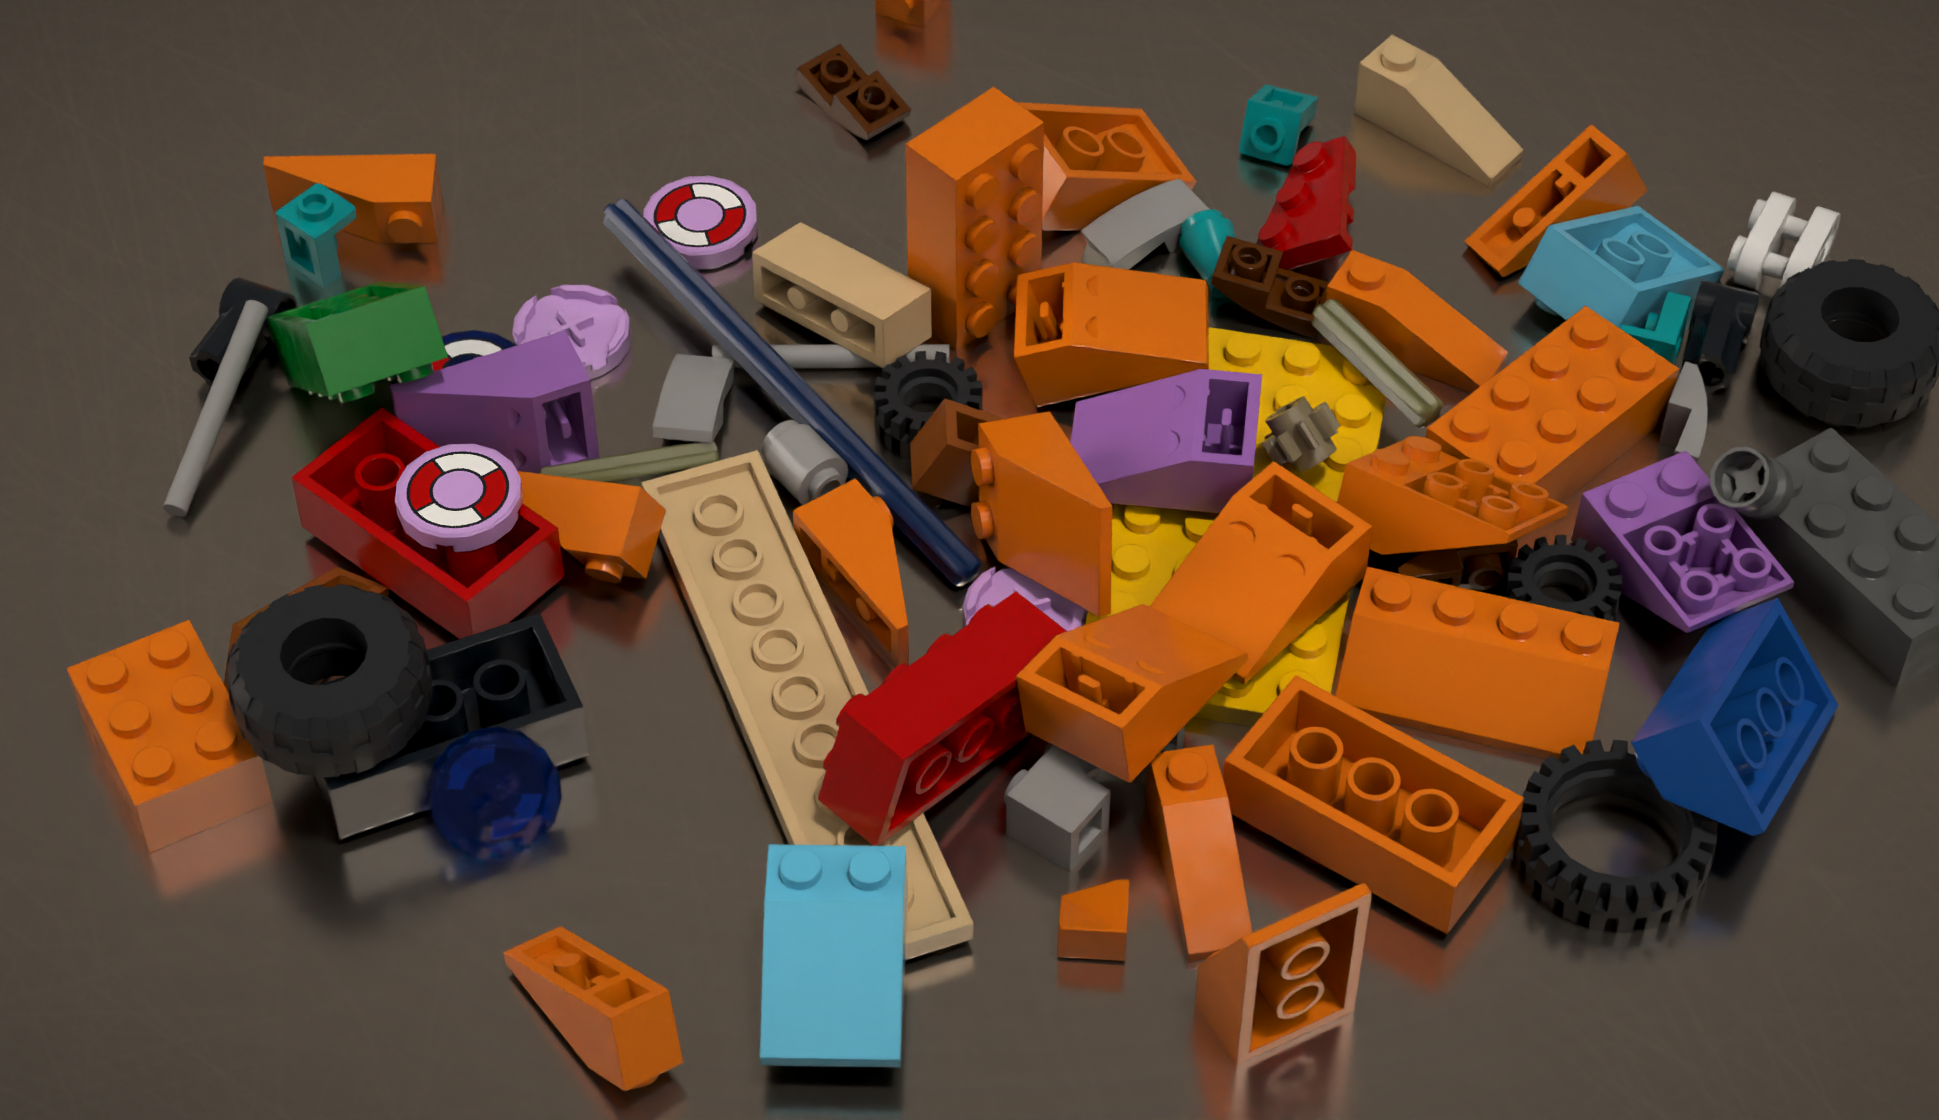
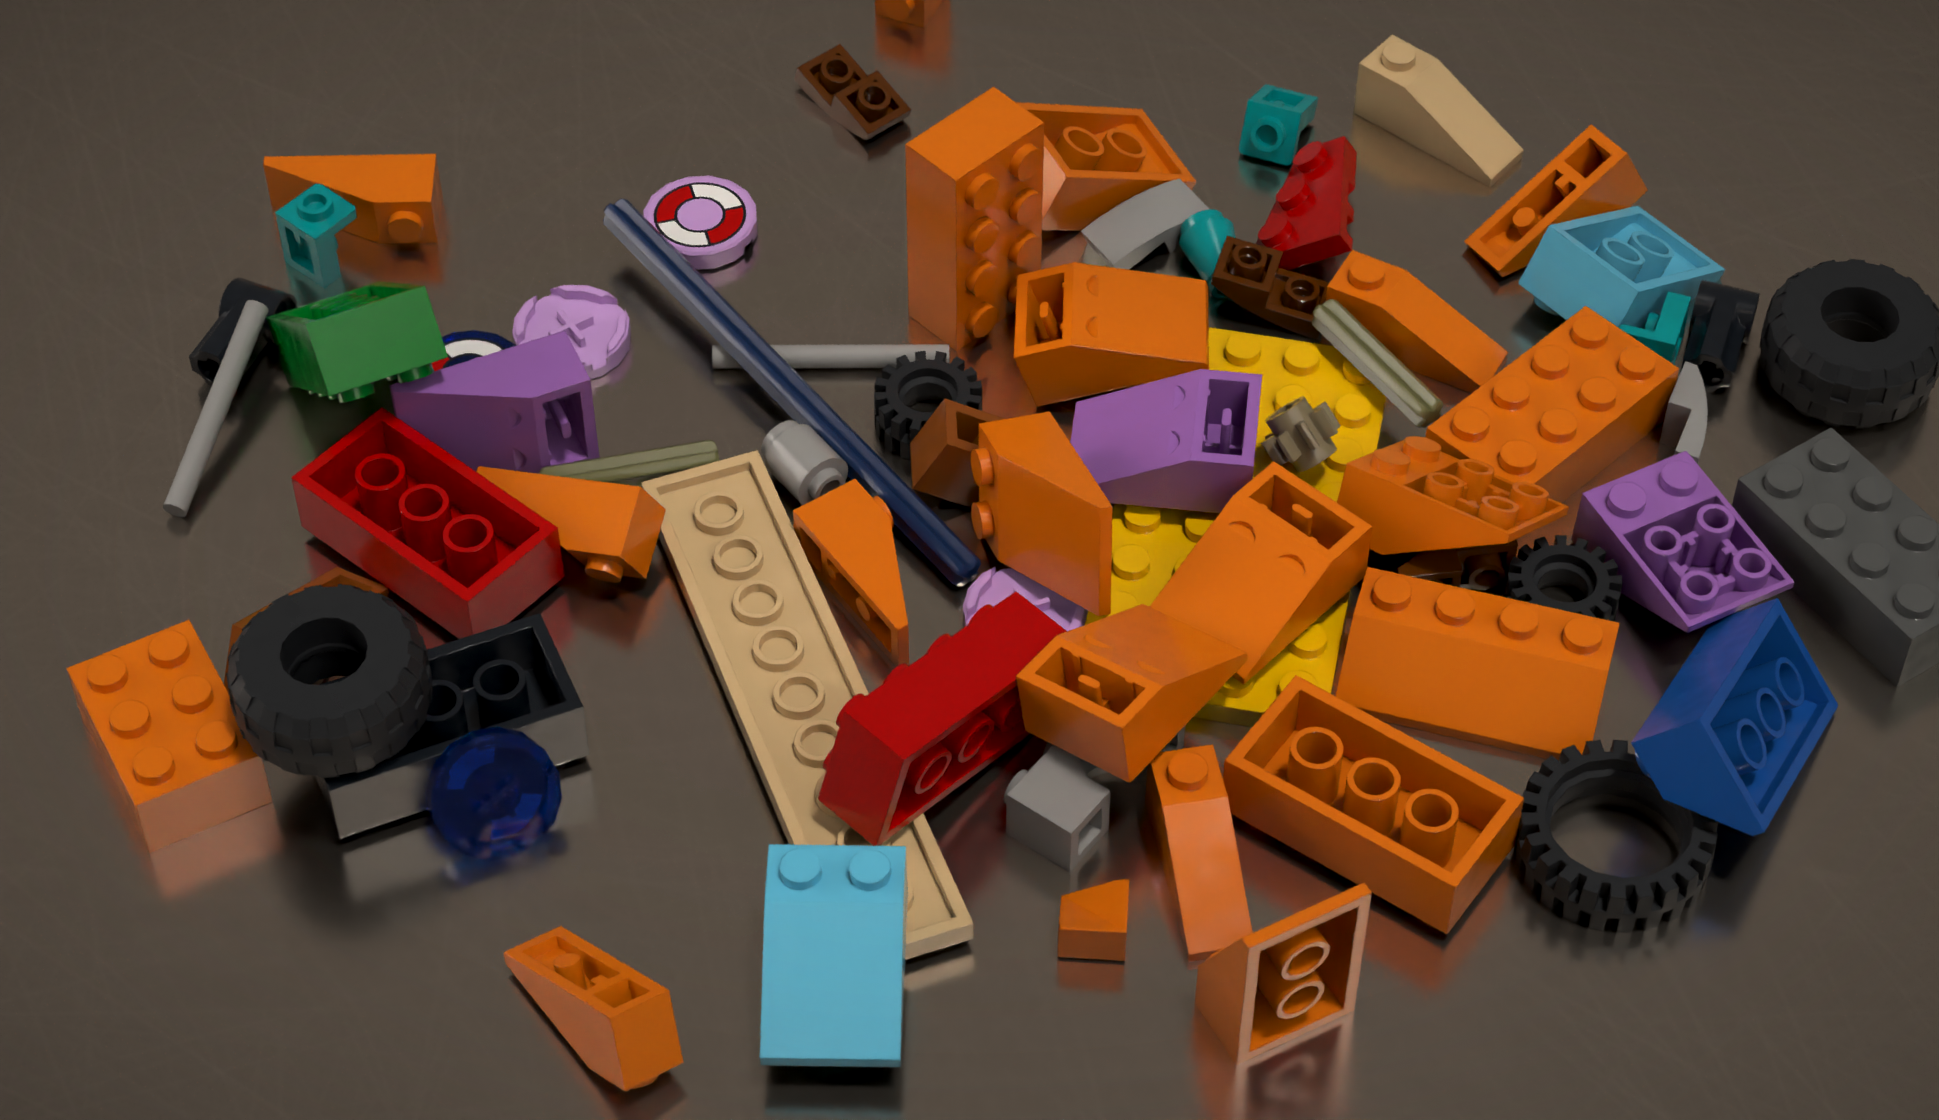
(459, 497): tile -> none
(693, 398): light grey slope -> none
(842, 294): tan brick -> none
(1739, 475): dark grey wheel -> none
(1768, 227): white brick -> none

